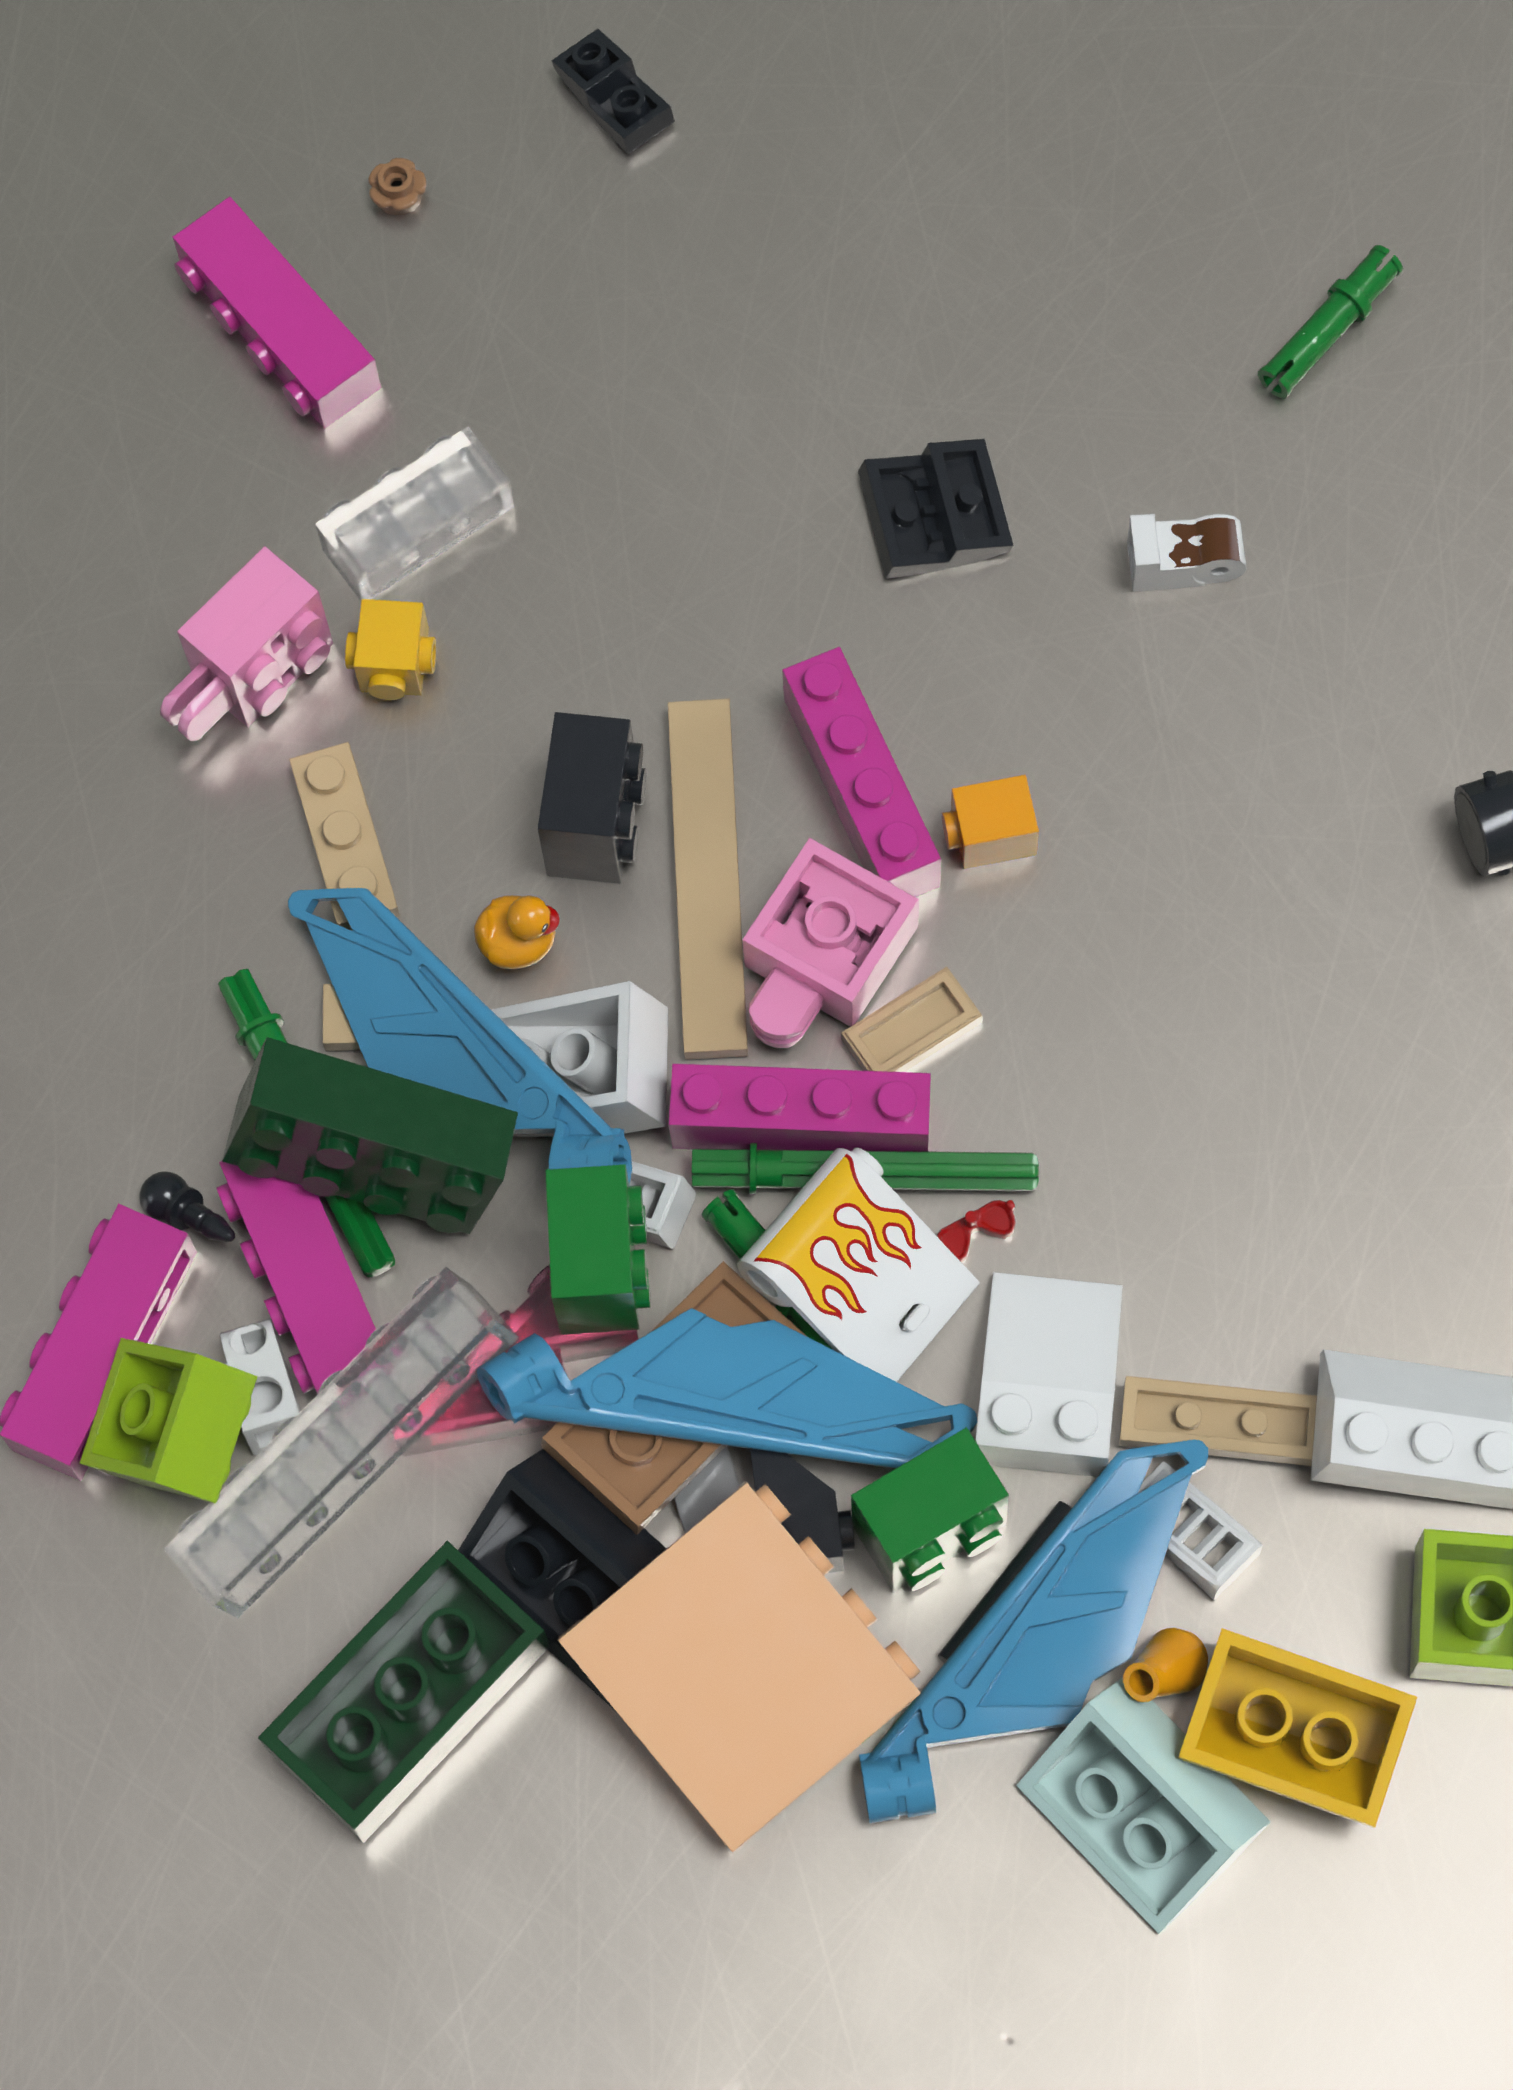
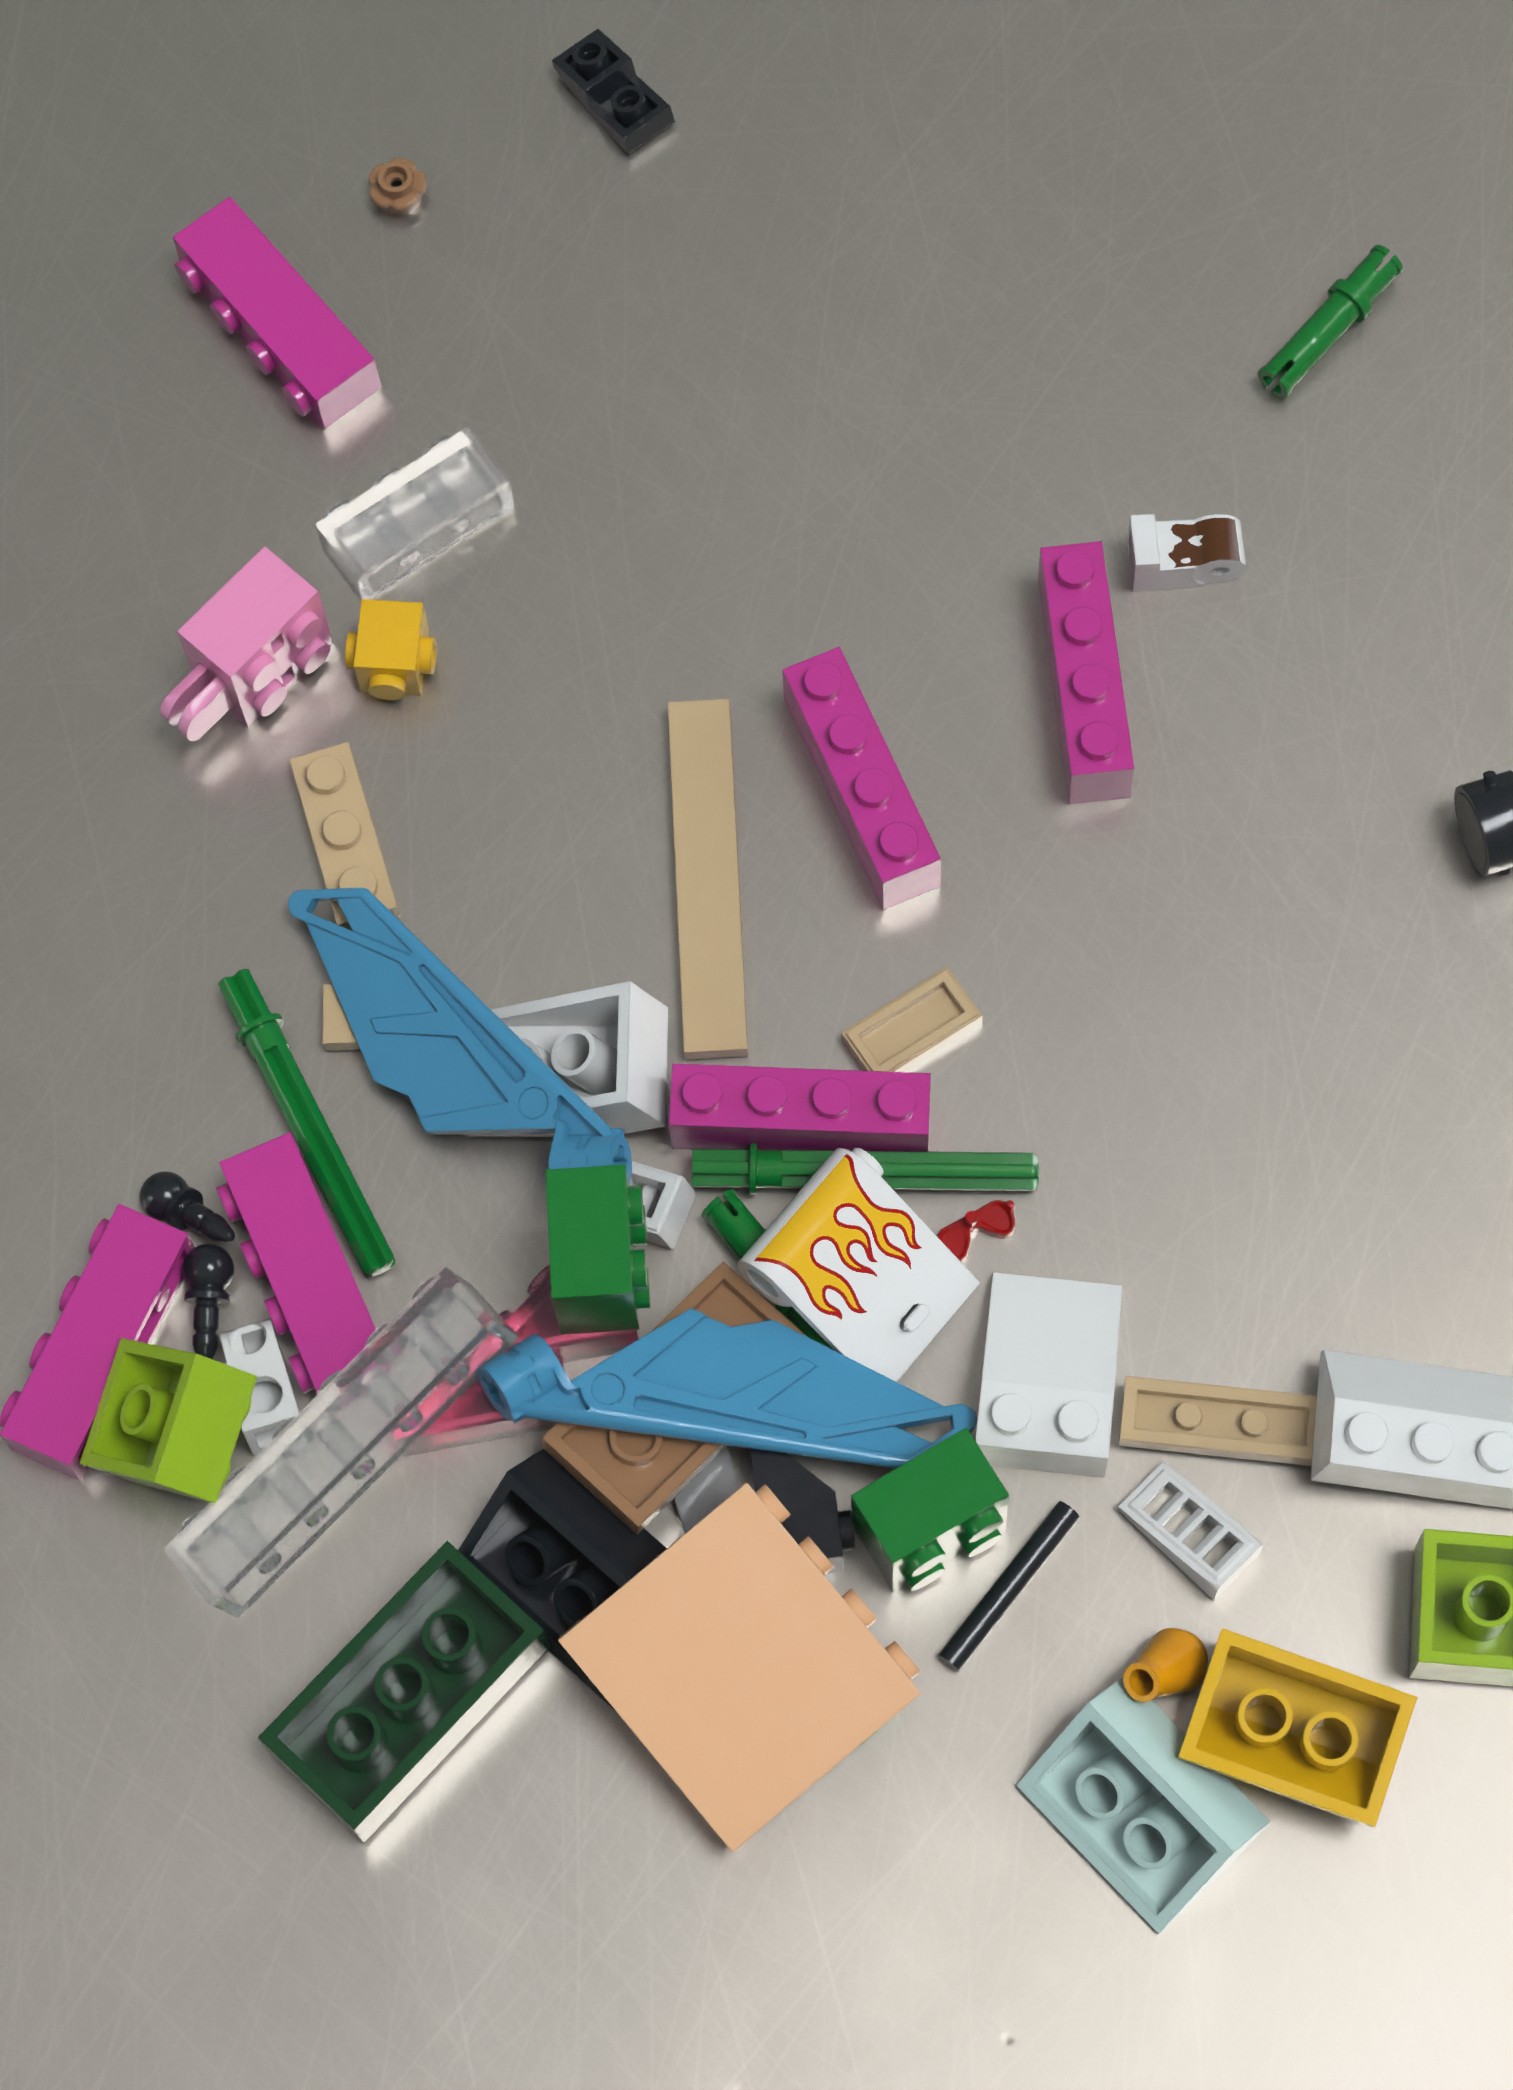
(208, 1273): none -> black bar
(369, 1137): dark green brick -> none
(516, 931): light orange animal -> none
(591, 798): black brick -> none
(831, 950): bright pink brick -> none
(935, 508): black slope -> none
(992, 822): light orange brick -> none
(1047, 1634): dark azure wing -> none
(1085, 673): none -> dark pink brick

